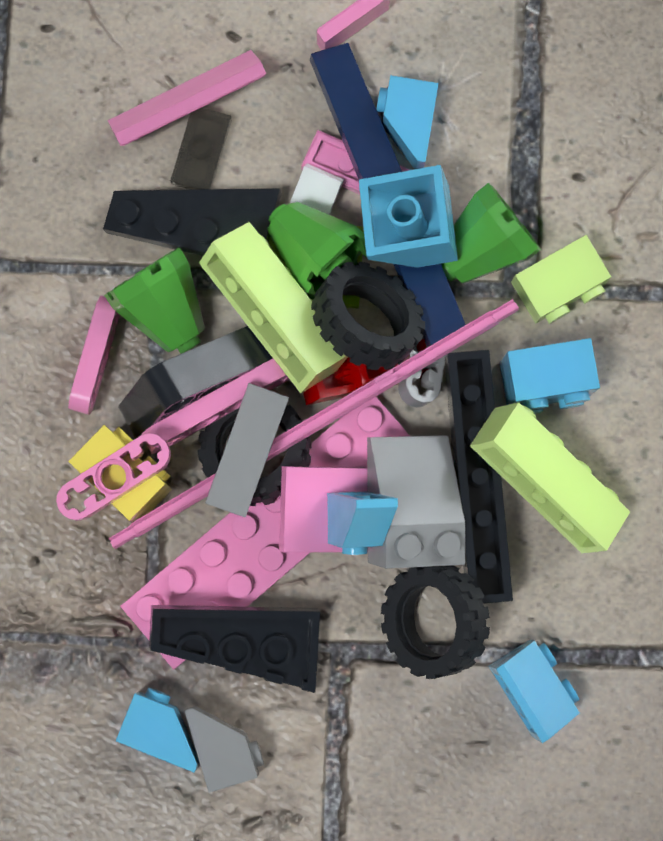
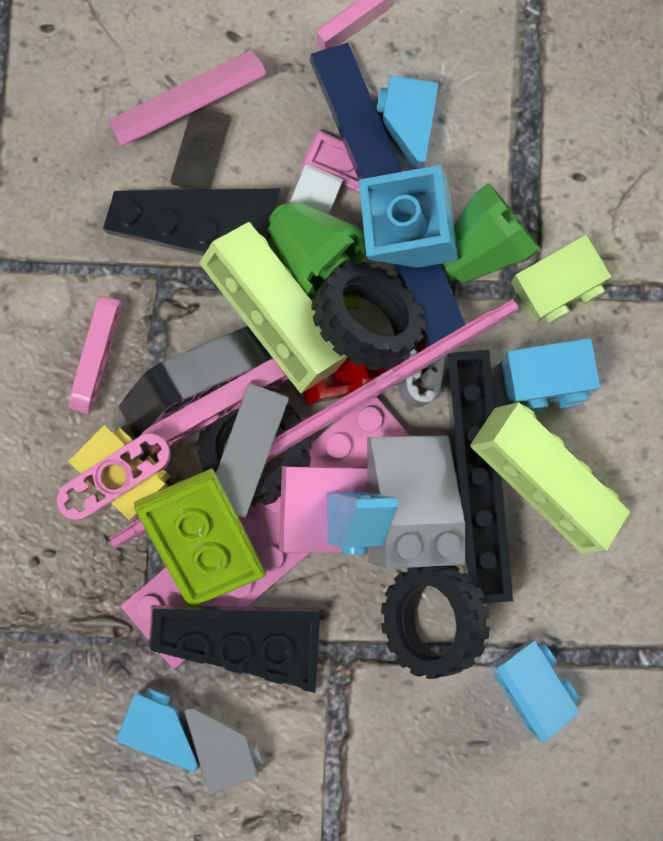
(162, 303): bright green cone -> none
(200, 538): none -> lime tile

